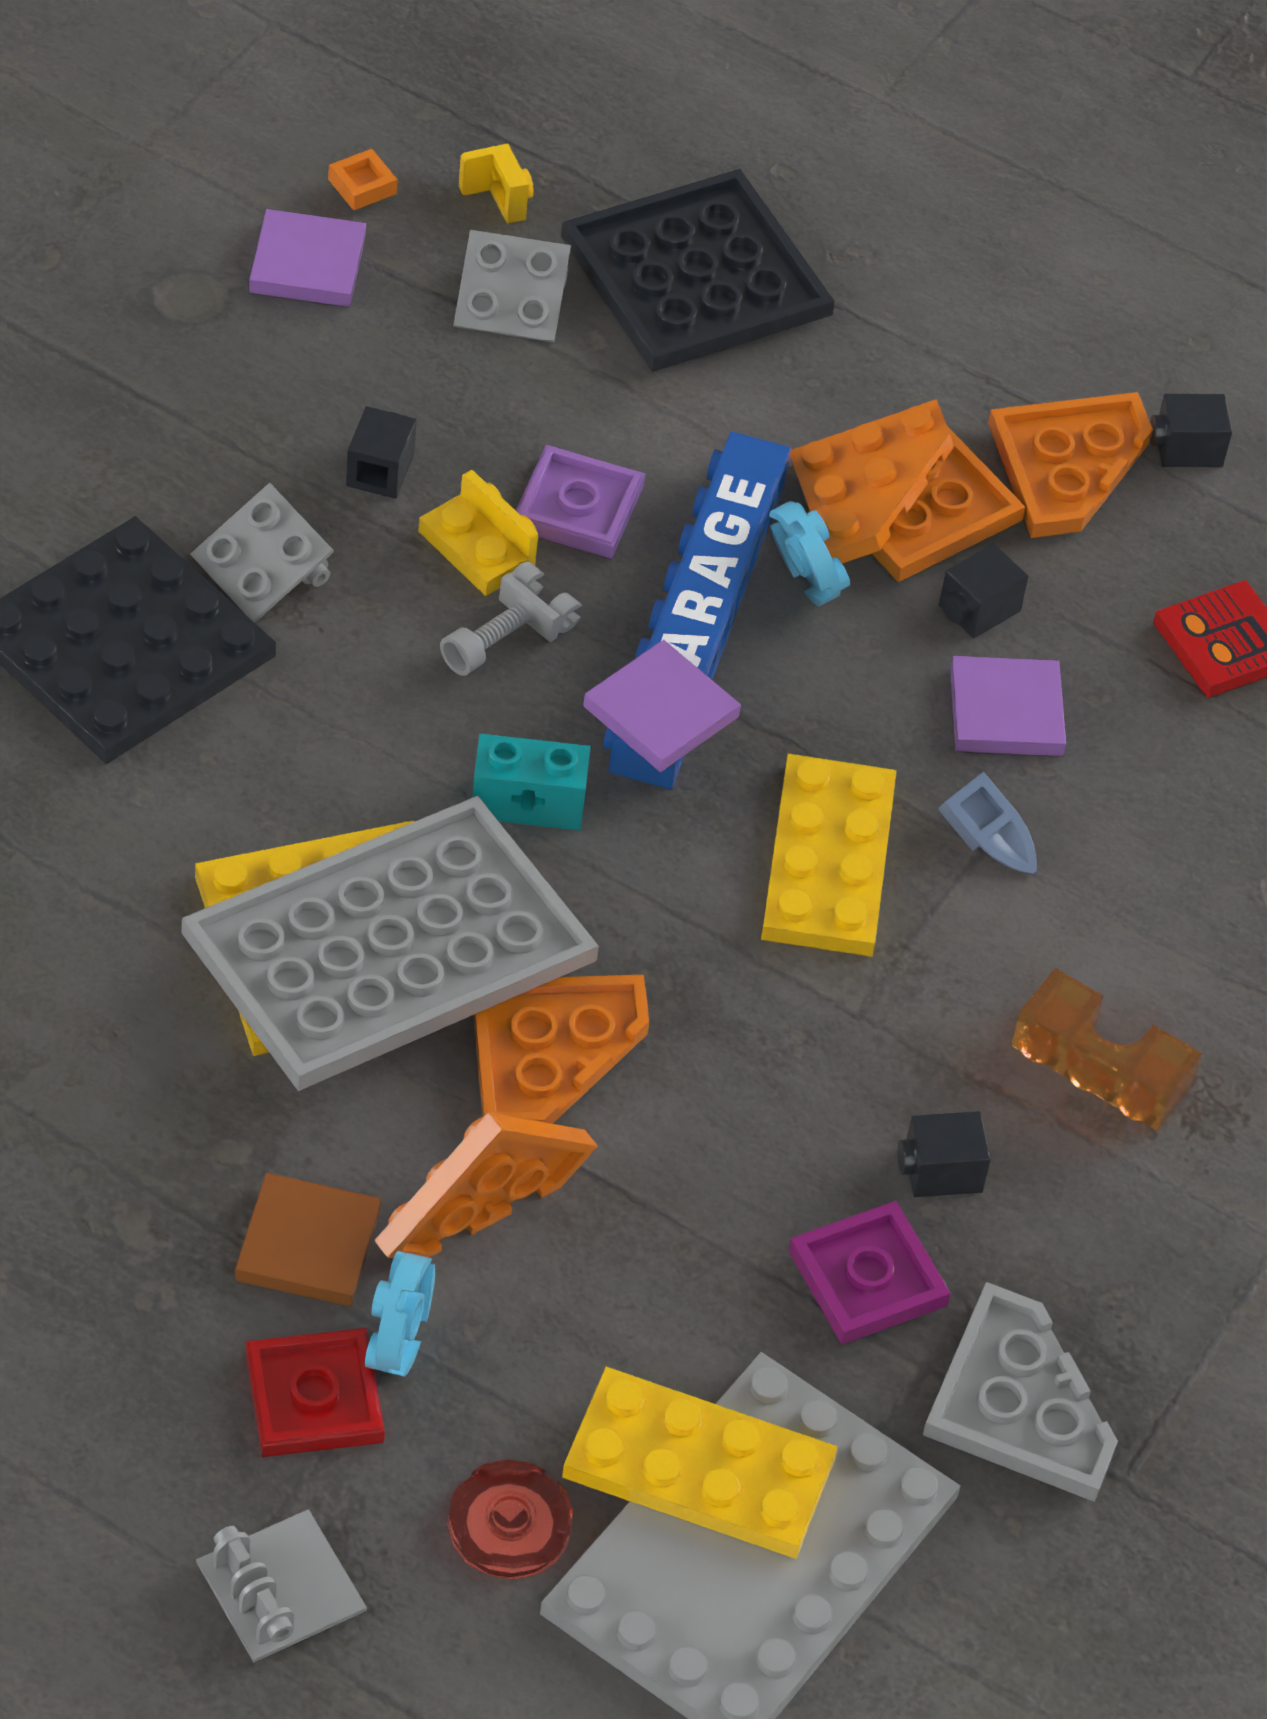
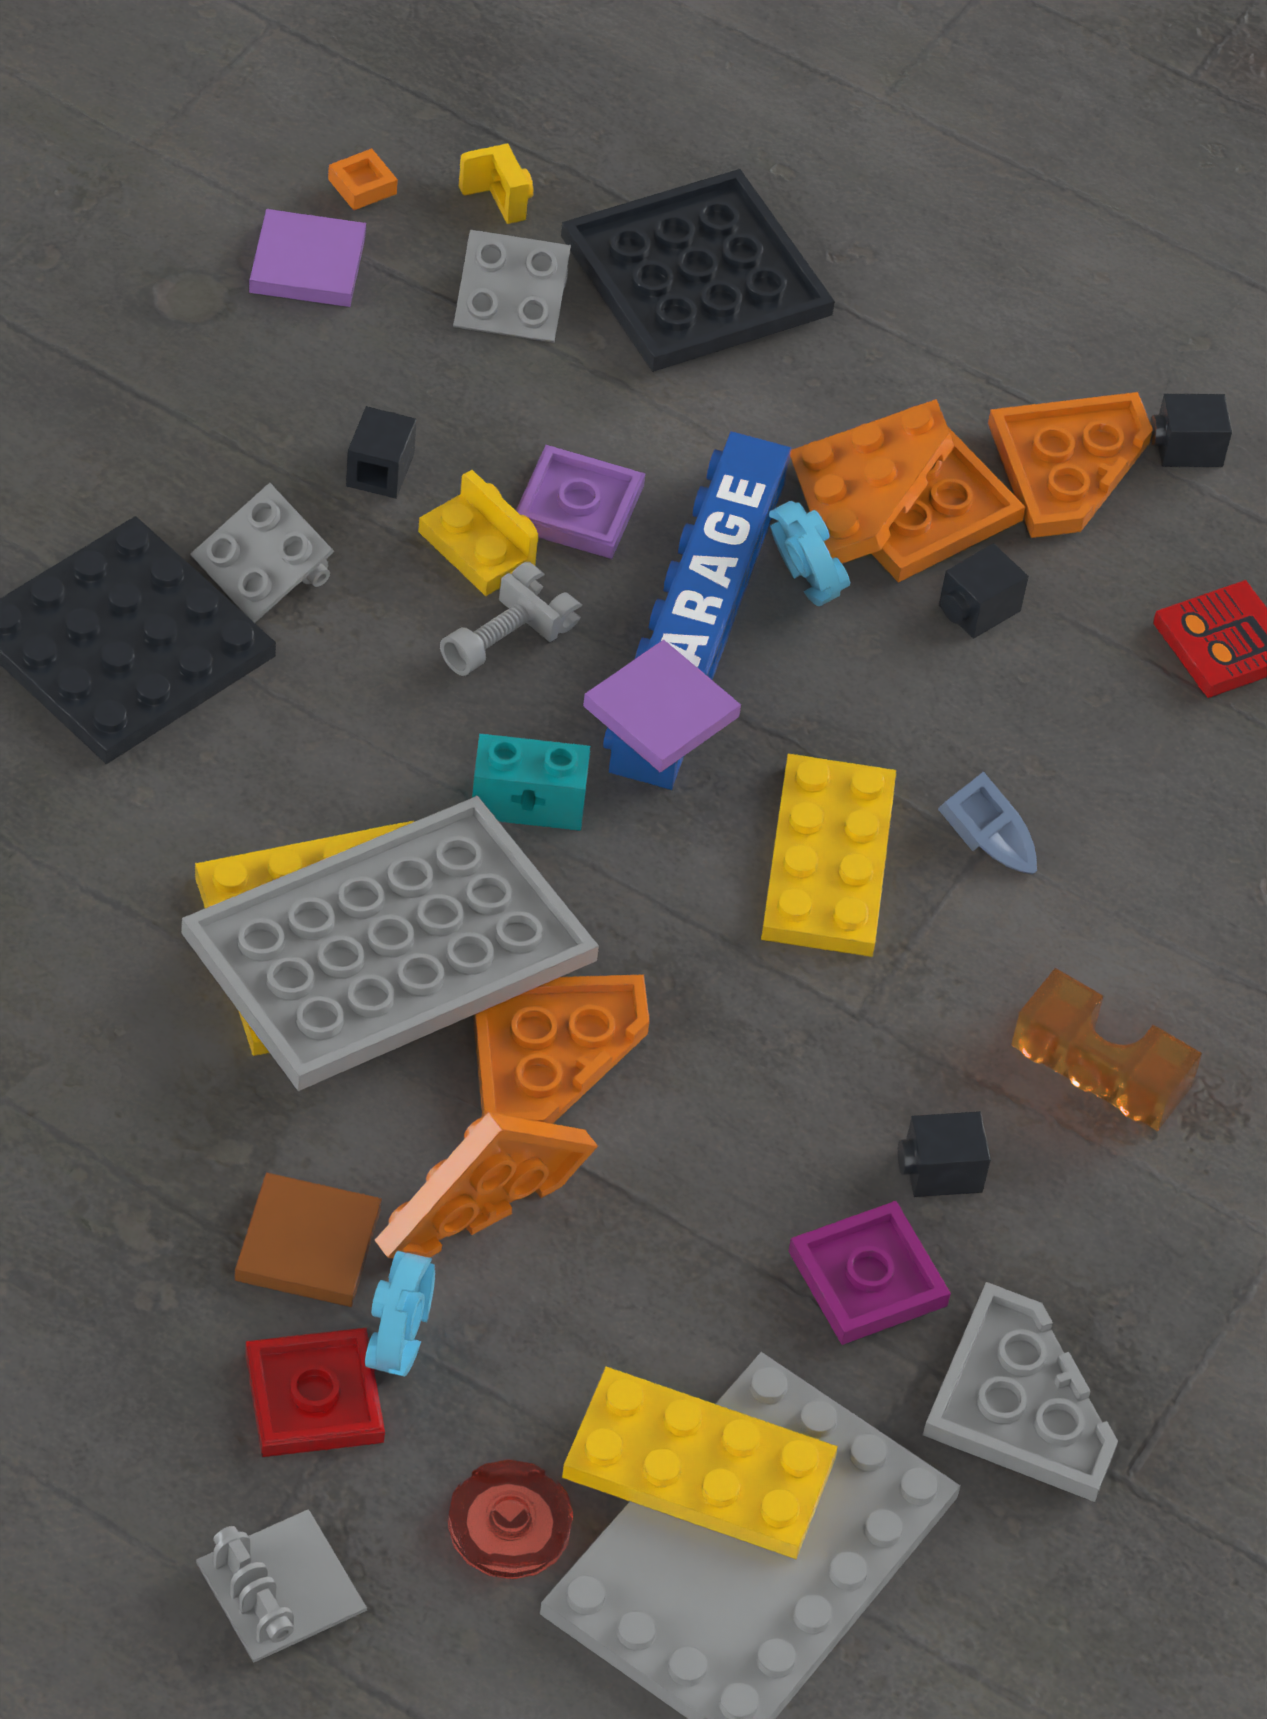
(1007, 706): medium lavender tile -> none

